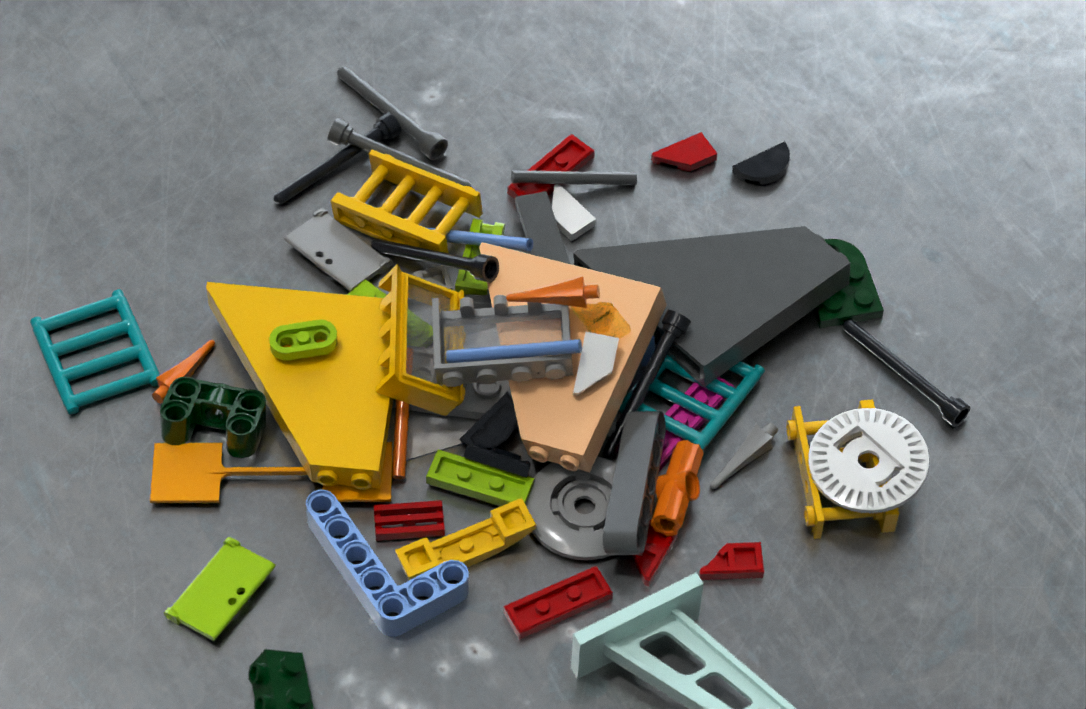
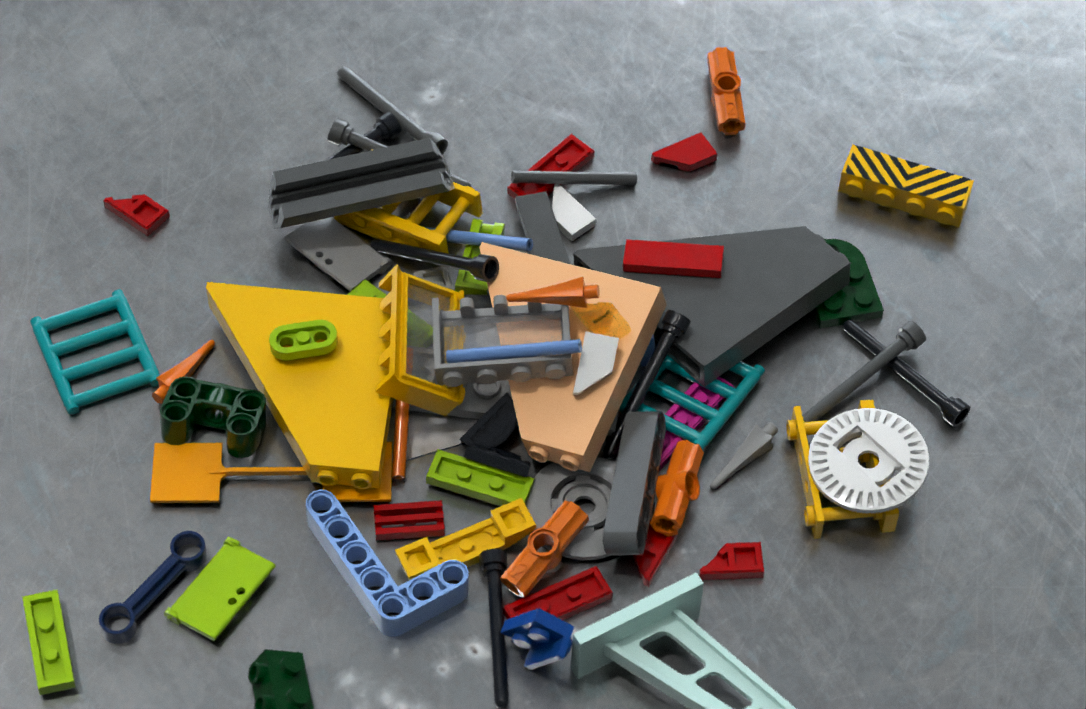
(48, 642): none -> lime plate
(139, 212): none -> red tile
(152, 587): none -> dark blue piece
(357, 182): none -> dark grey piece
(493, 564): none -> black piece
(531, 564): none -> orange piece
(542, 634): none -> blue bracket
(673, 258): none -> red tile
(726, 91): none -> orange piece
(765, 166): black tile -> none
(905, 186): none -> brick
(908, 337): none -> dark grey piece

